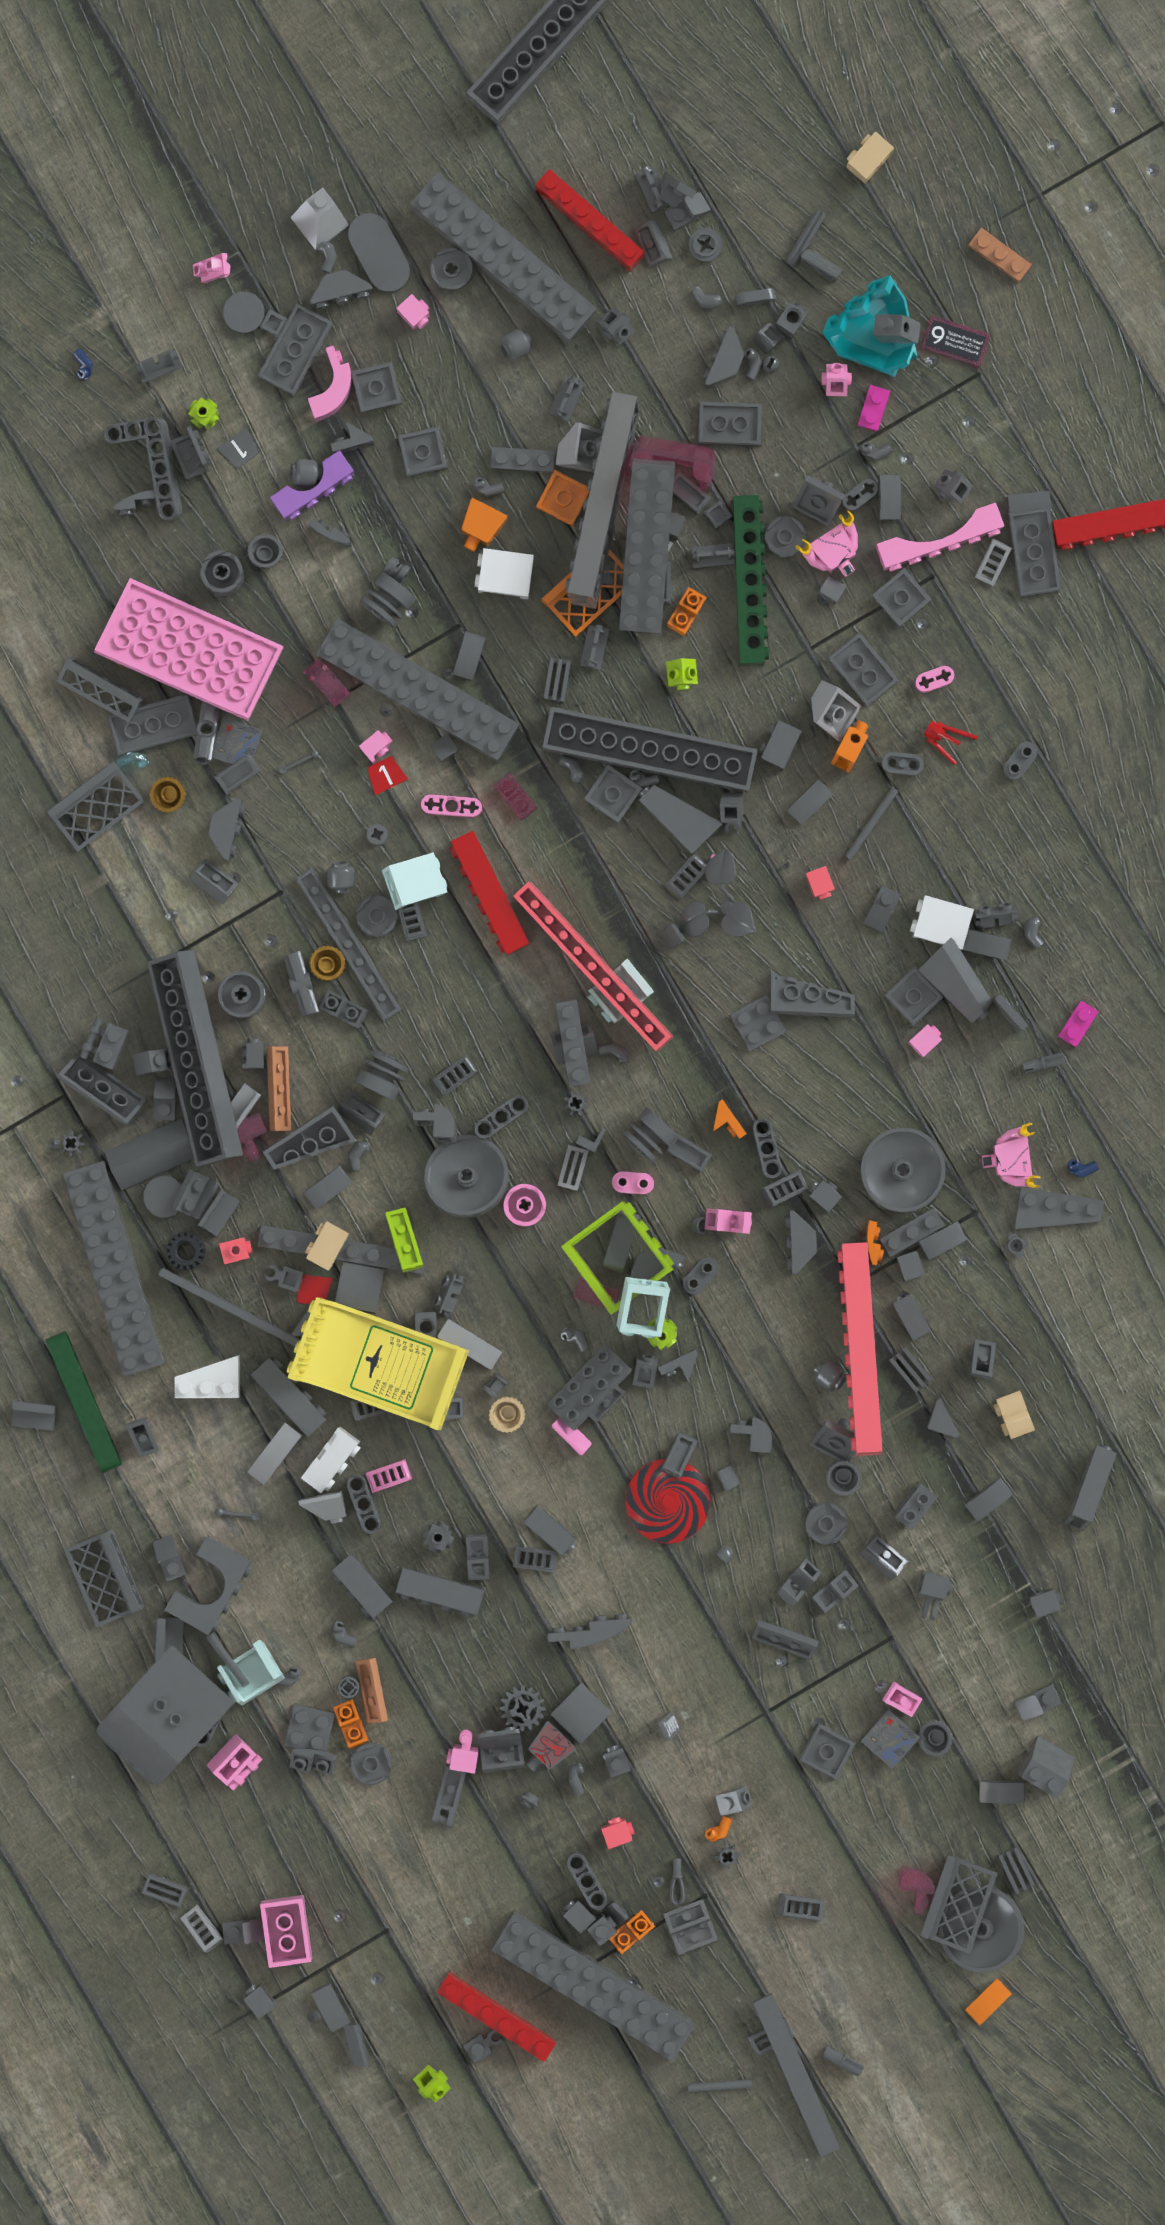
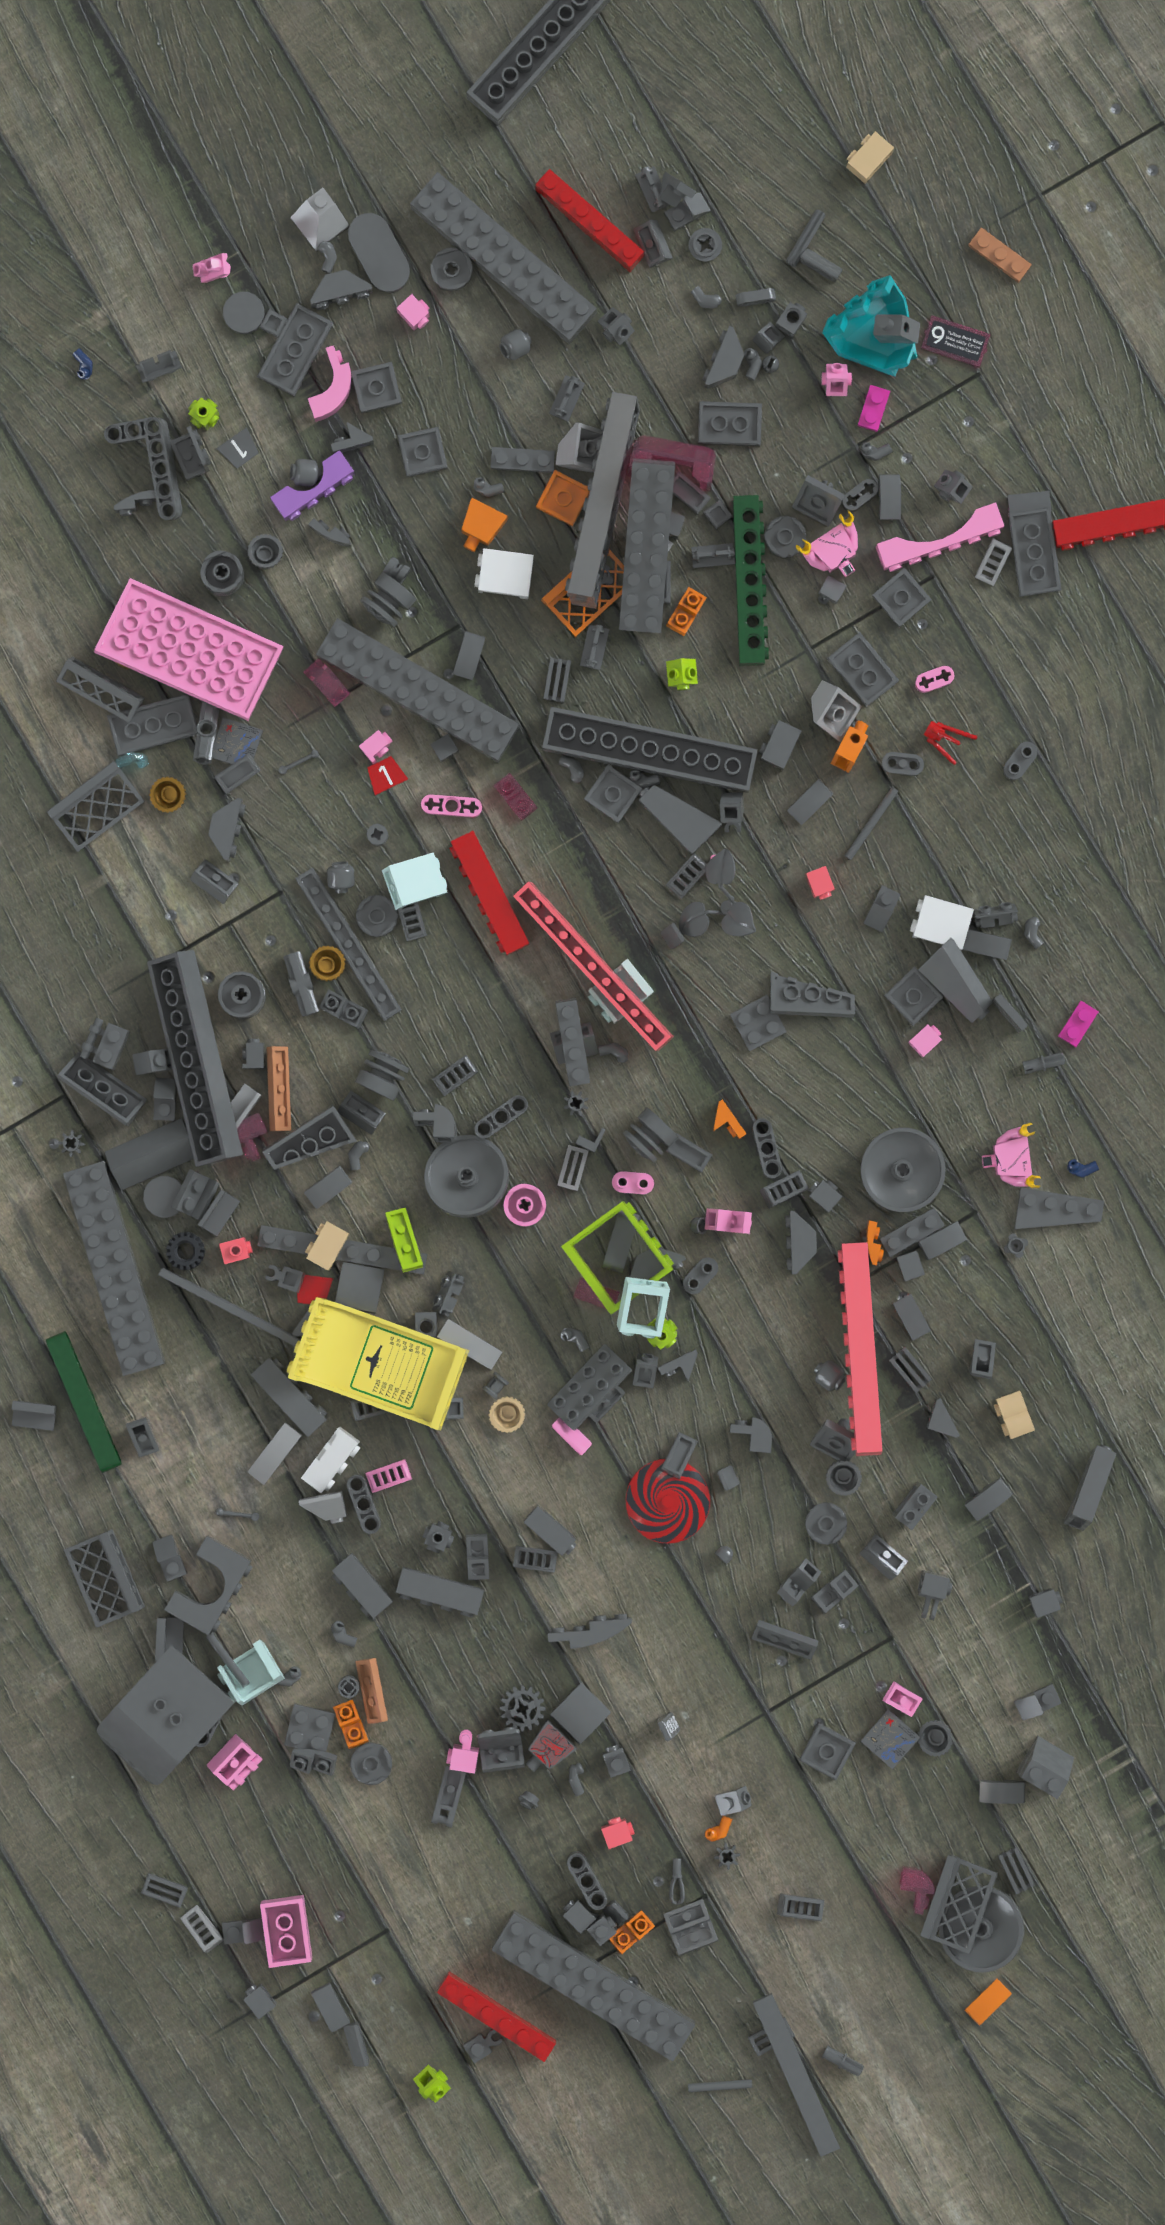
(212, 1381): white wedge -> none

